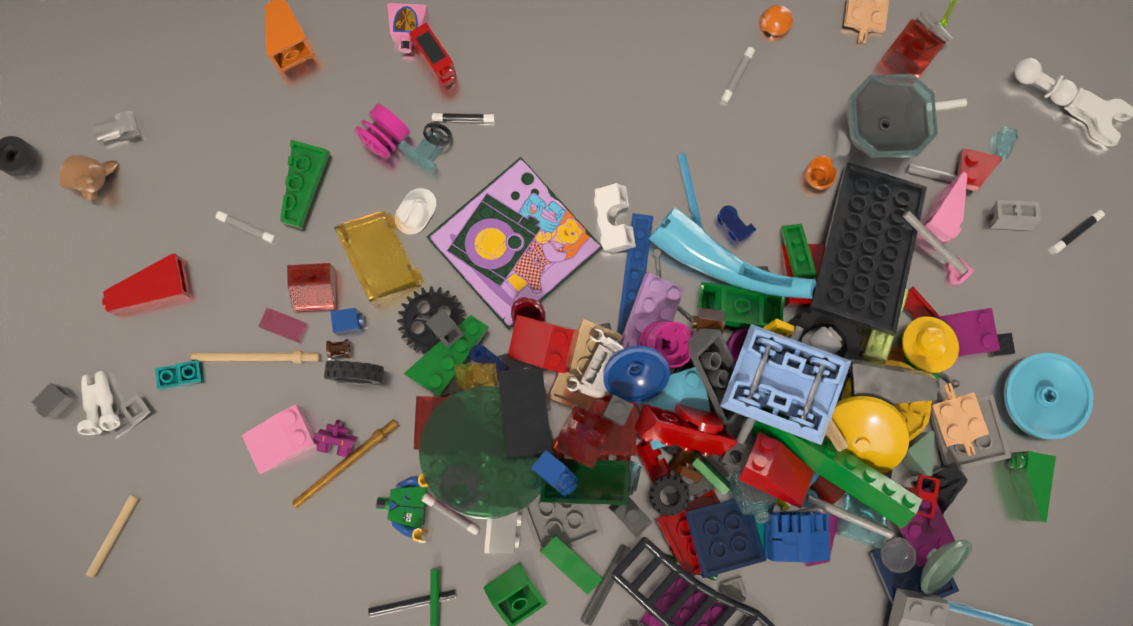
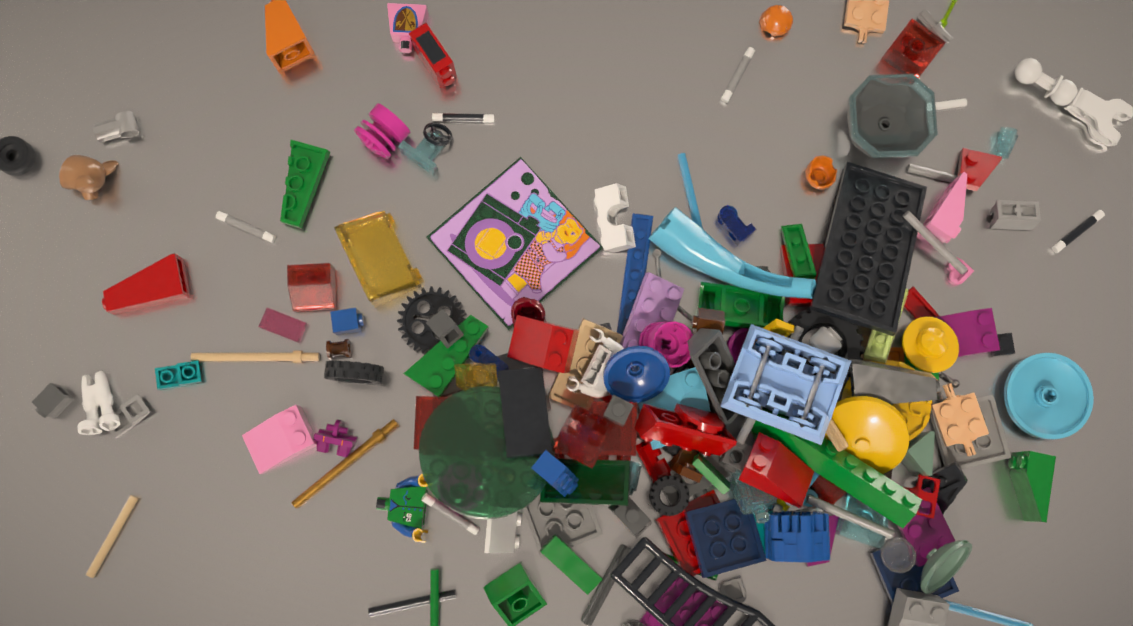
(415, 211): white piece -> none

